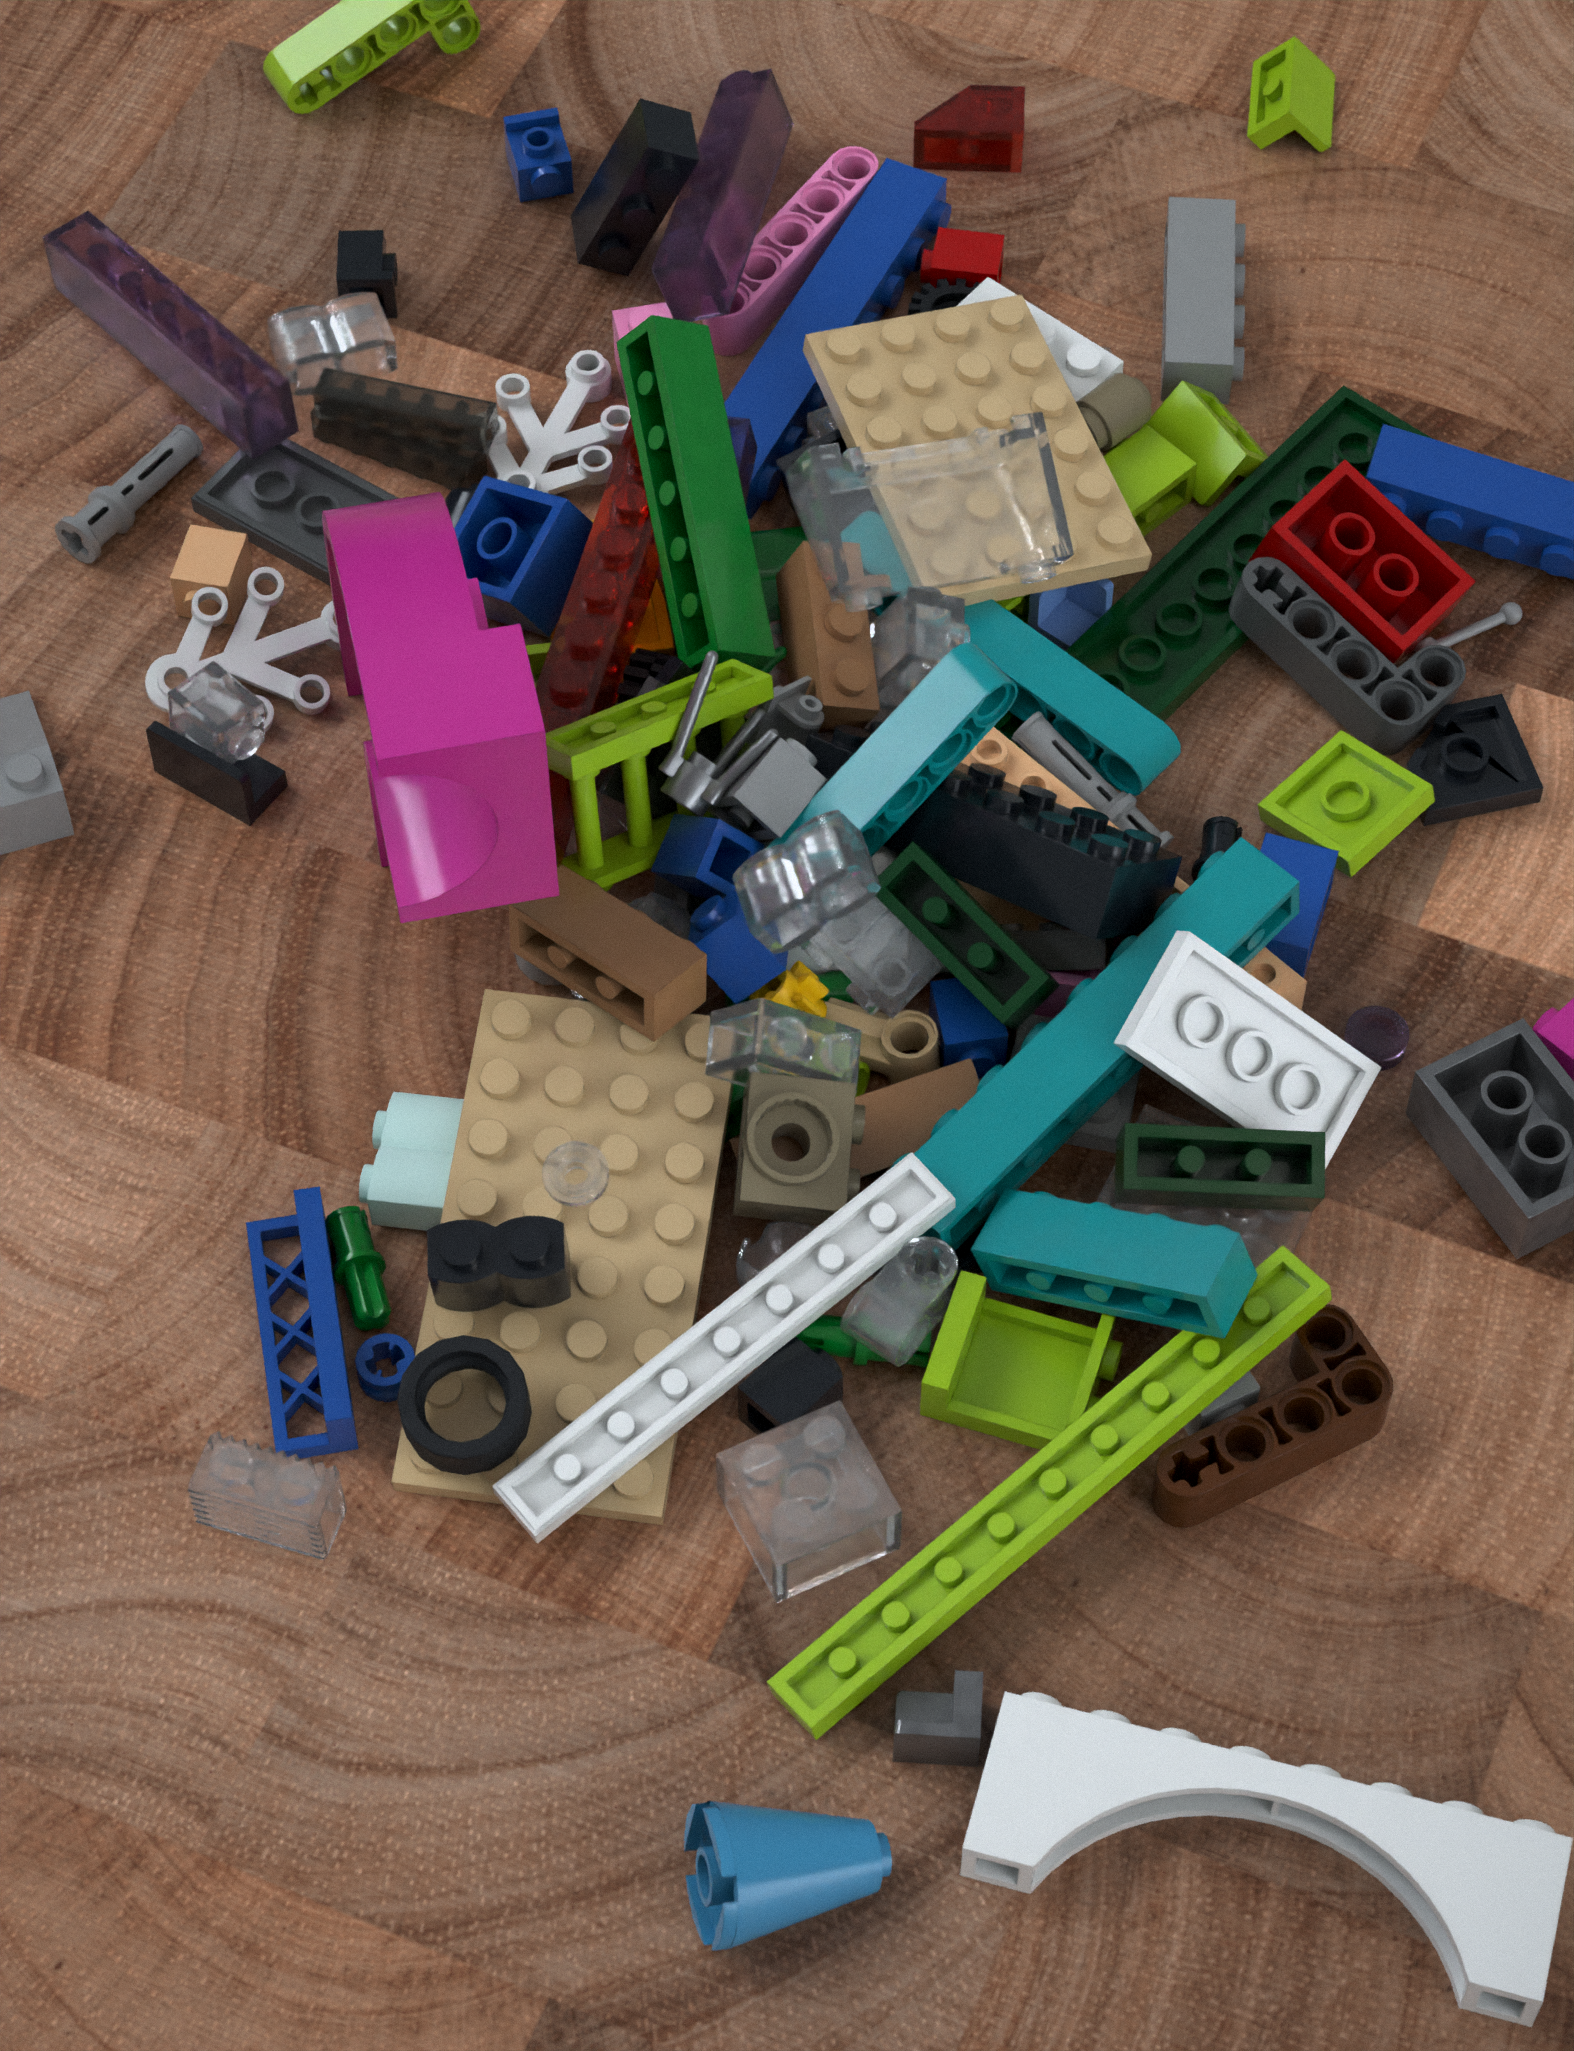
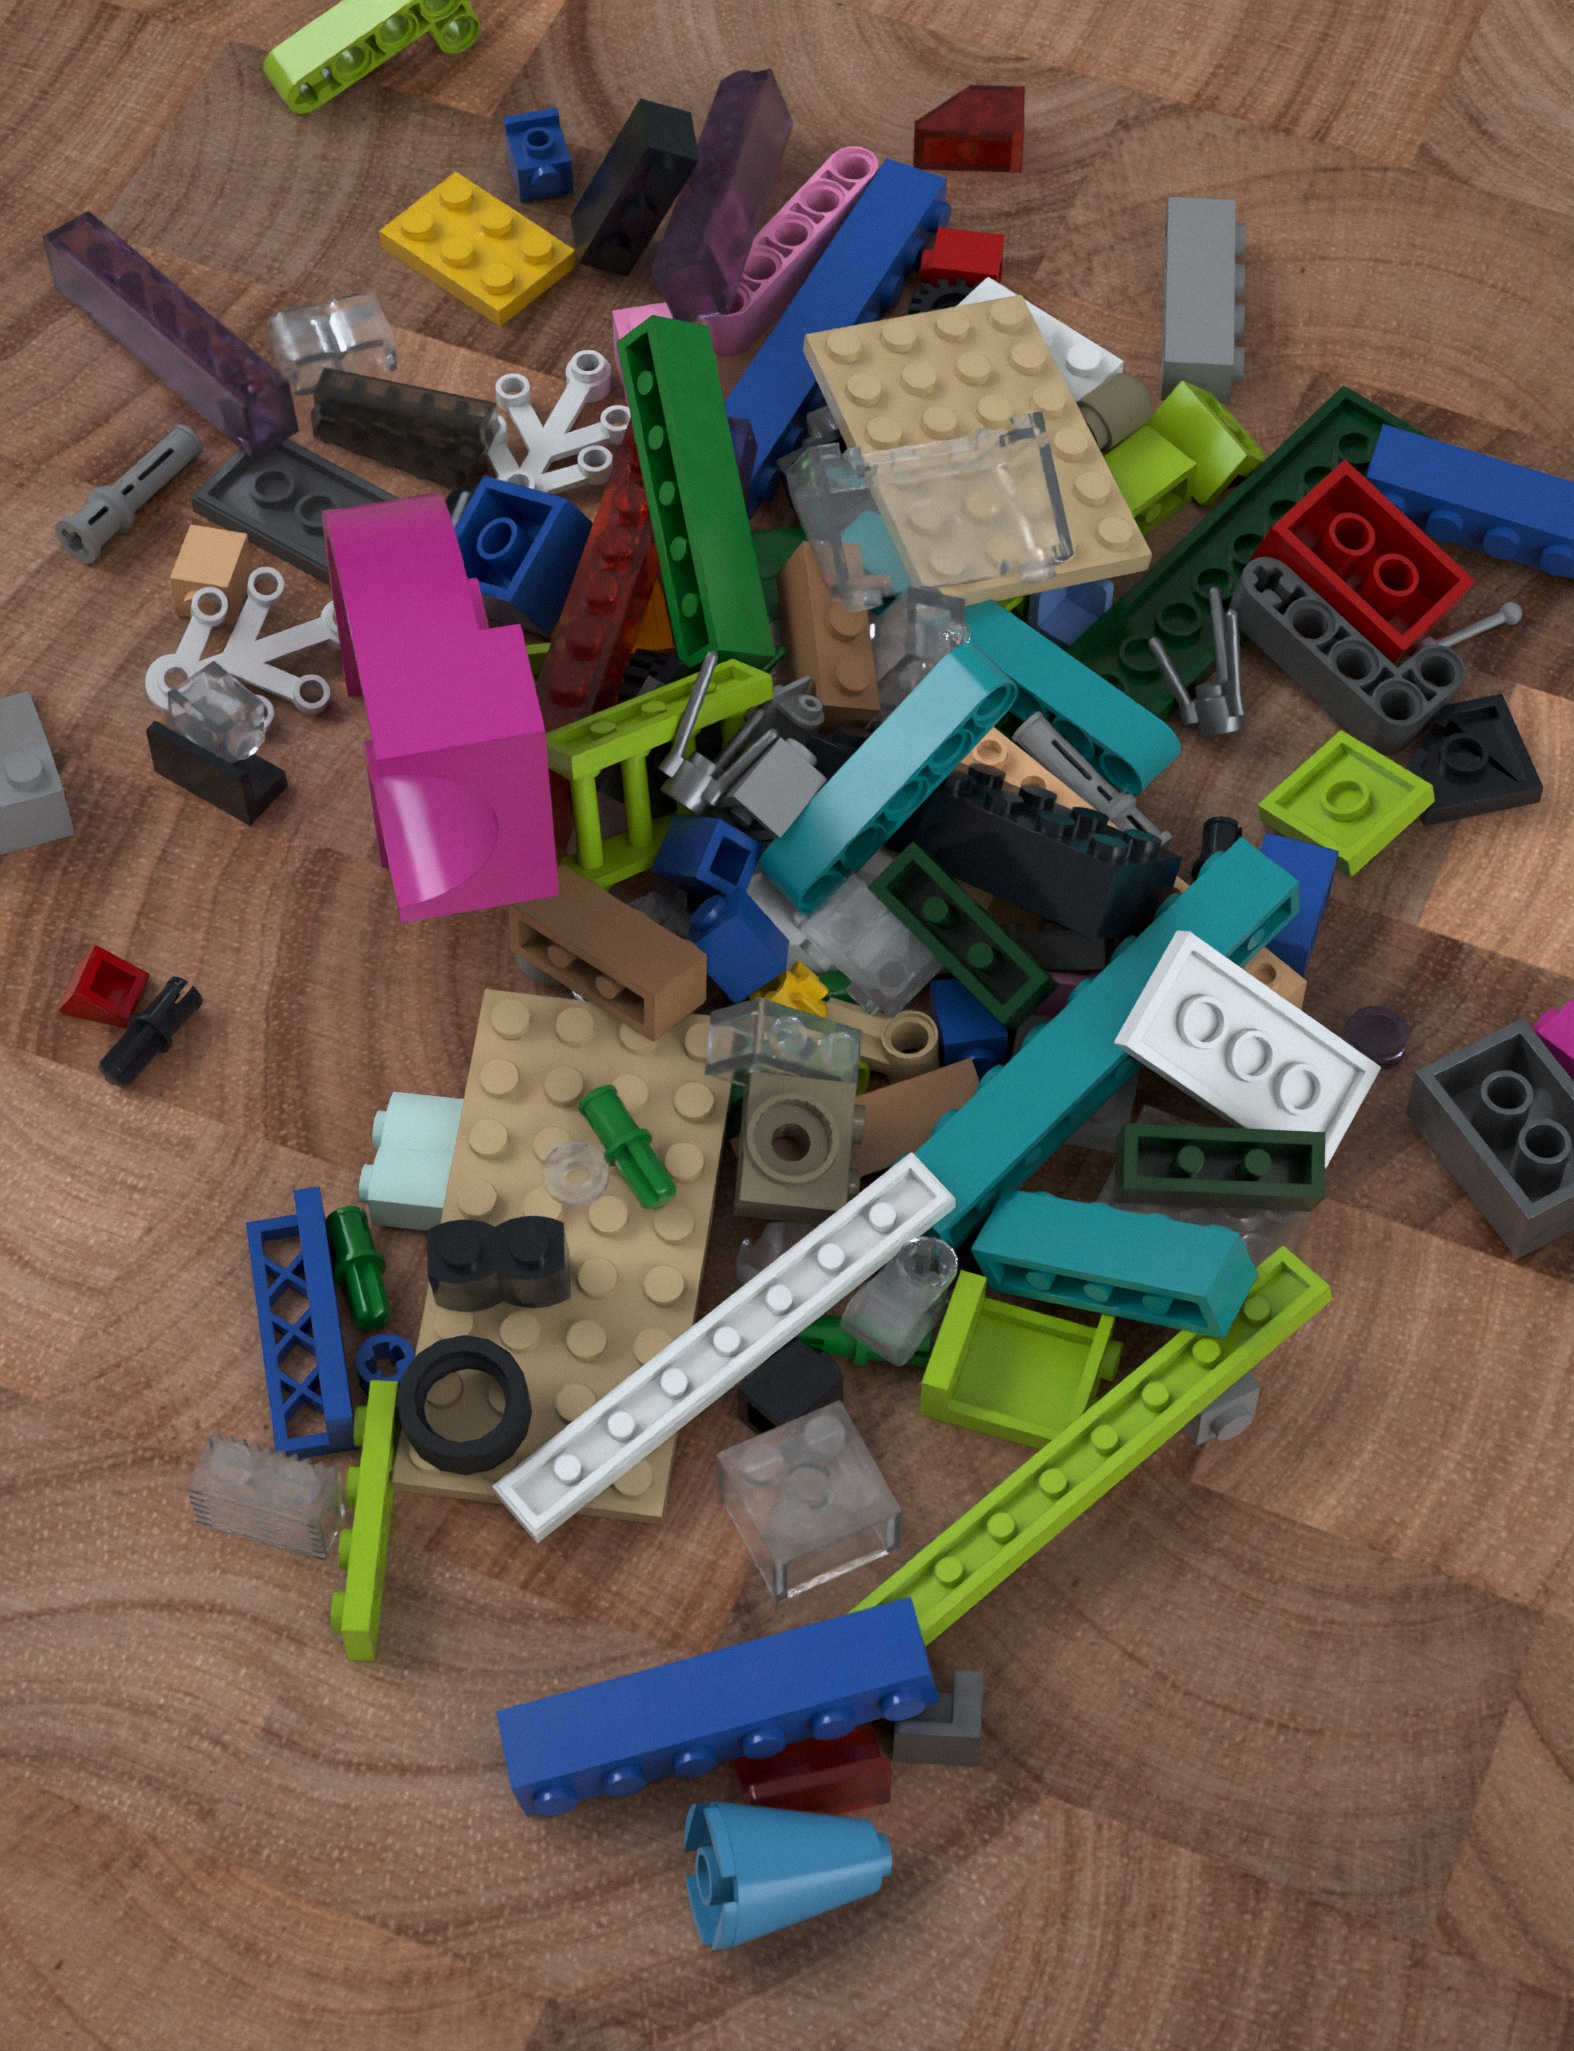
(104, 989): none -> red slope
(149, 1033): none -> black axle
(366, 1545): none -> lime plate
(367, 267): black brick -> none
(478, 248): none -> yellow plate
(627, 1147): none -> green axle
(717, 1708): none -> blue brick
(806, 881): clear brick -> none
(819, 1776): none -> clear red panel
(1191, 1493): reddish brown beam -> none
(1220, 702): none -> flat silver plant
(1291, 93): lime panel -> none
(1470, 1880): white arch -> none

